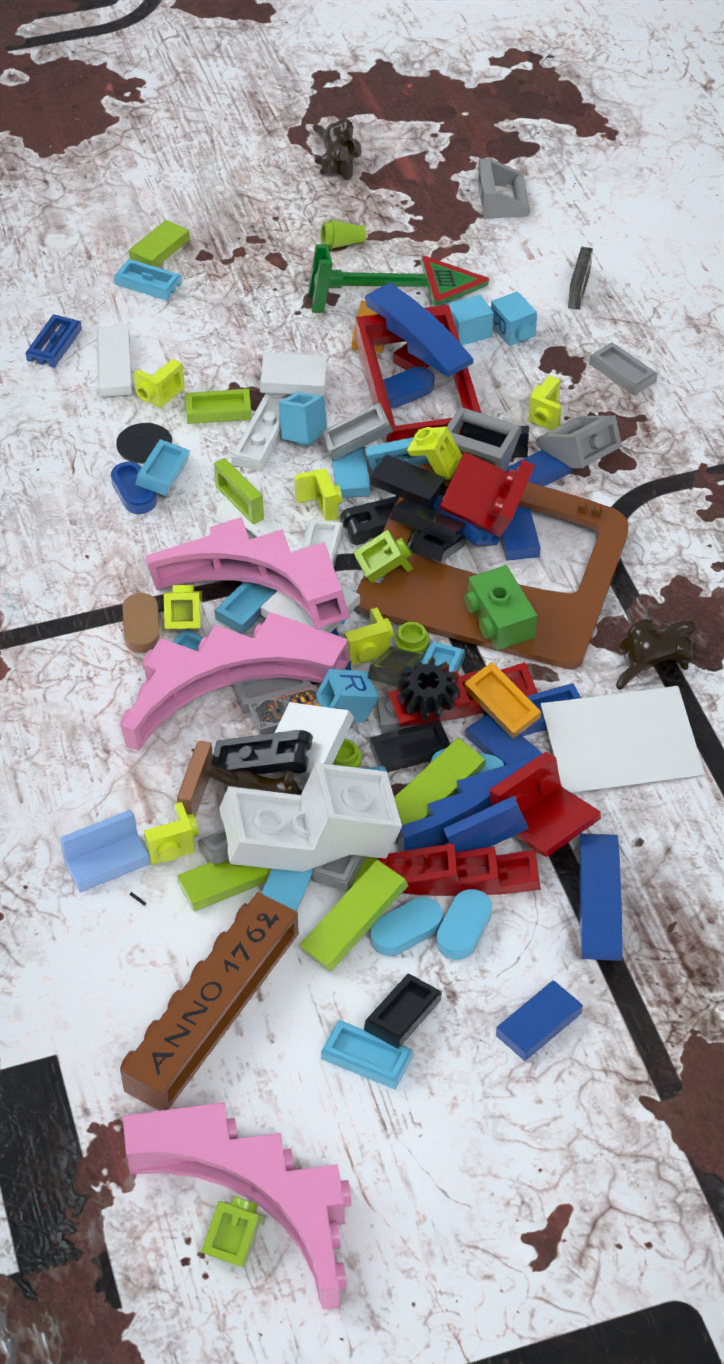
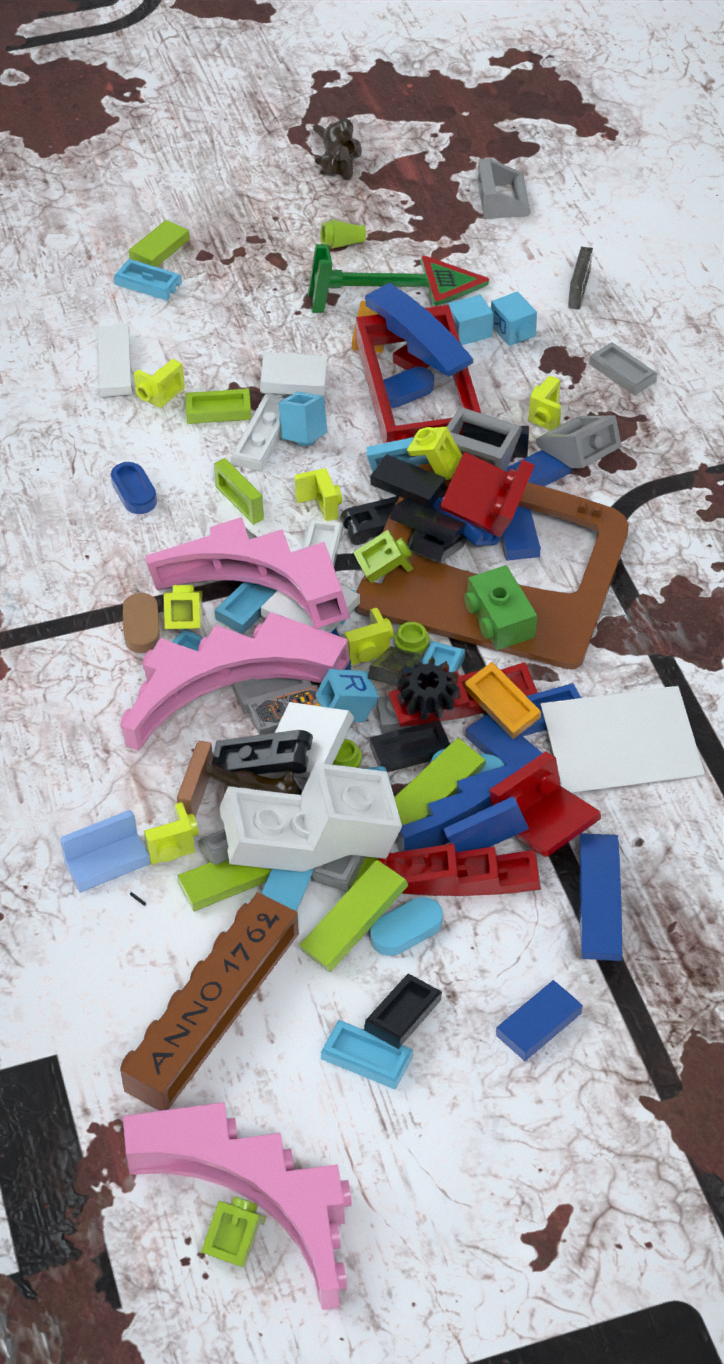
(59, 341): blue tile -> none
(139, 440): black piece -> none
(162, 467): medium azure tile -> none
(352, 474): medium azure tile -> none
(356, 431): light grey tile -> none
(464, 924): medium azure tile -> none
(648, 647): dark brown animal -> none

